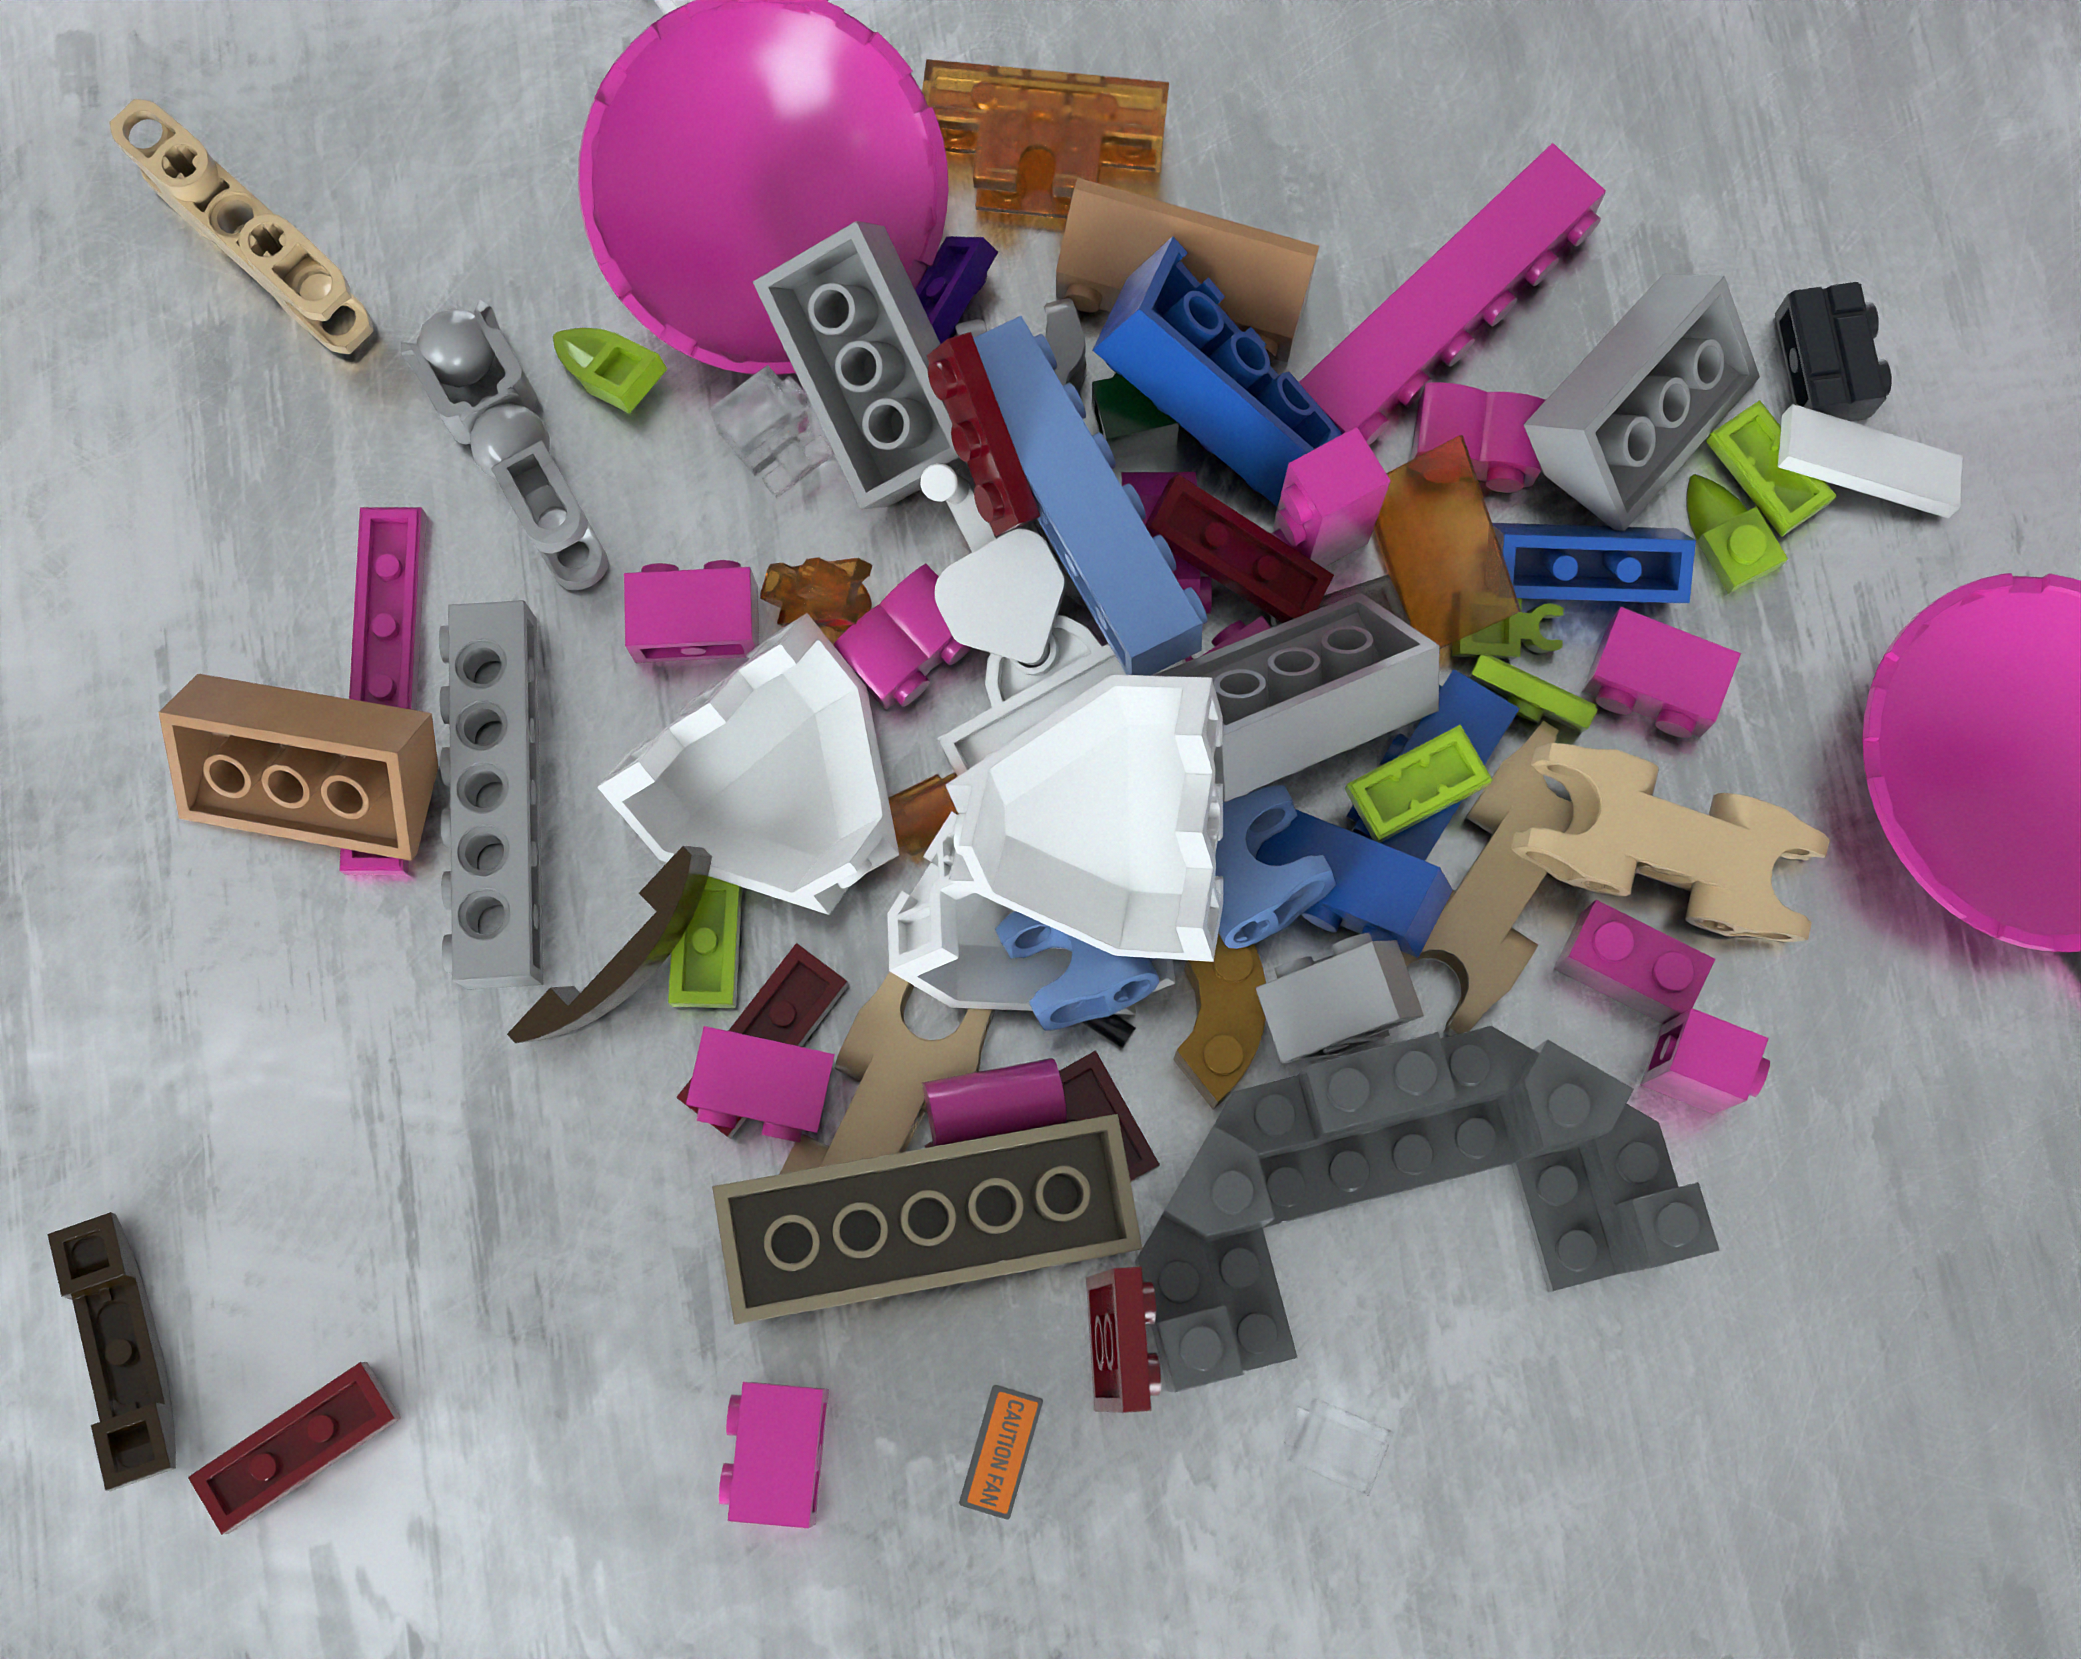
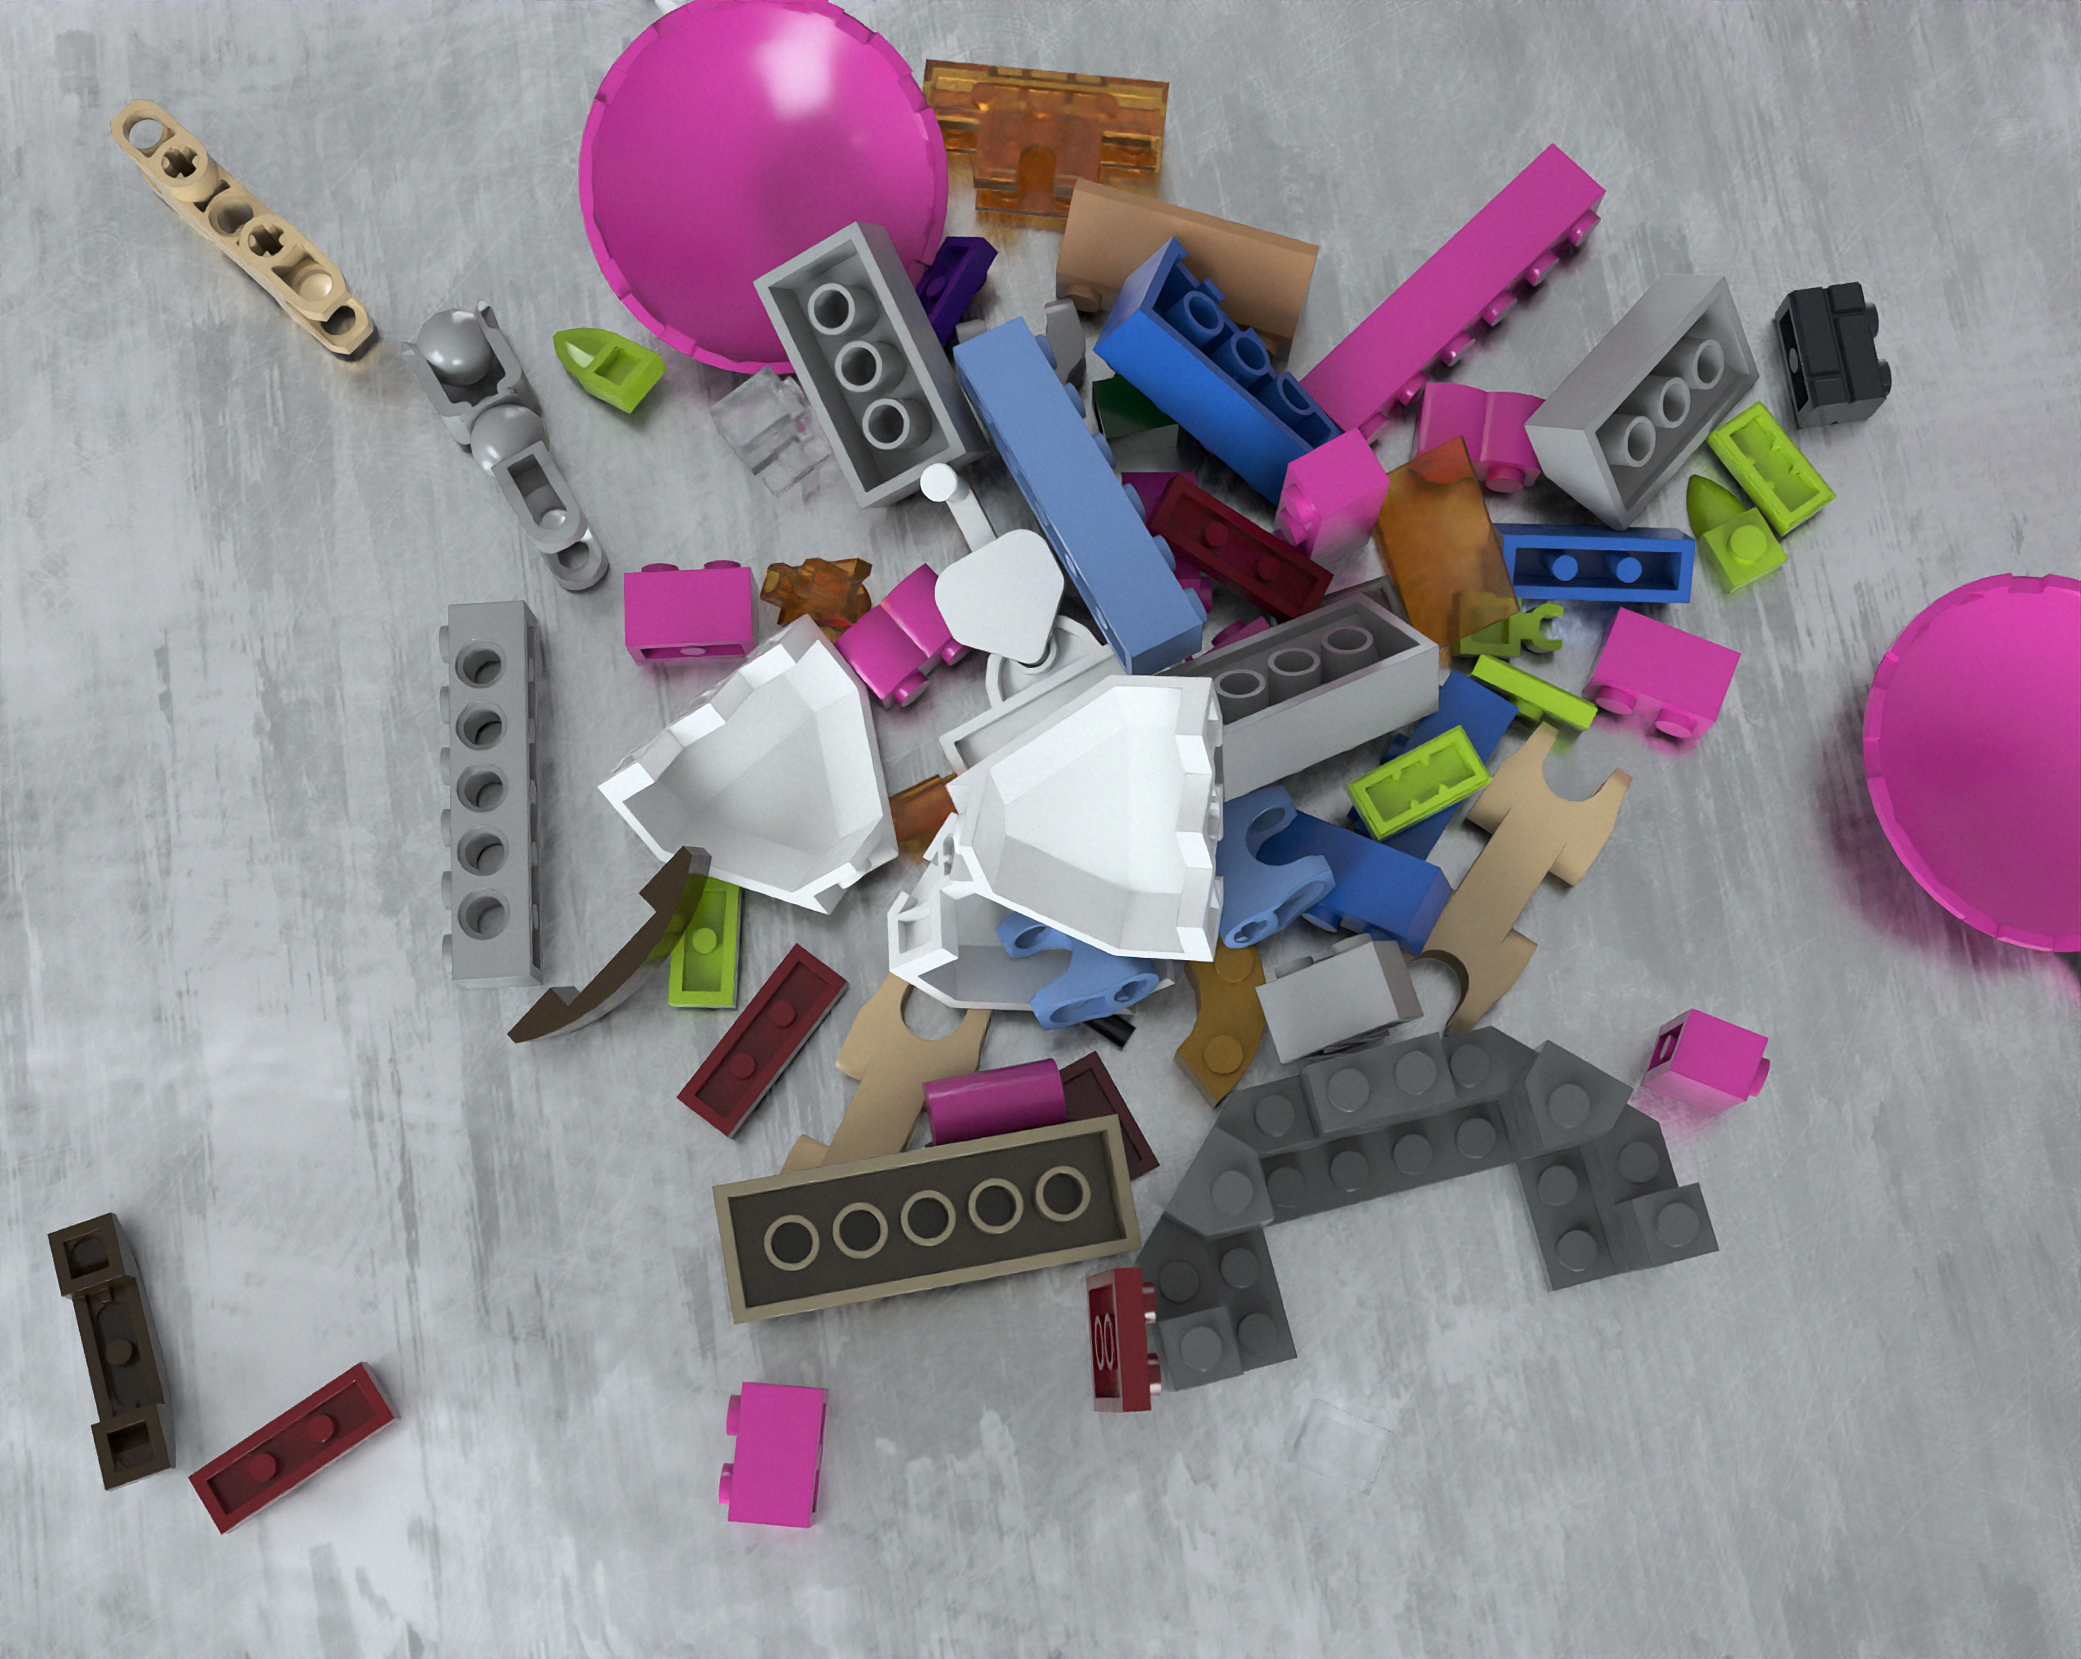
(301, 765): medium nougat slope -> none
(386, 631): dark pink tile -> none
(759, 1082): dark pink brick -> none
(981, 434): dark red plate -> none
(1001, 1452): sticker -> none
(1628, 831): tan piece -> none
(1634, 963): dark pink brick -> none
(1870, 461): white tile -> none

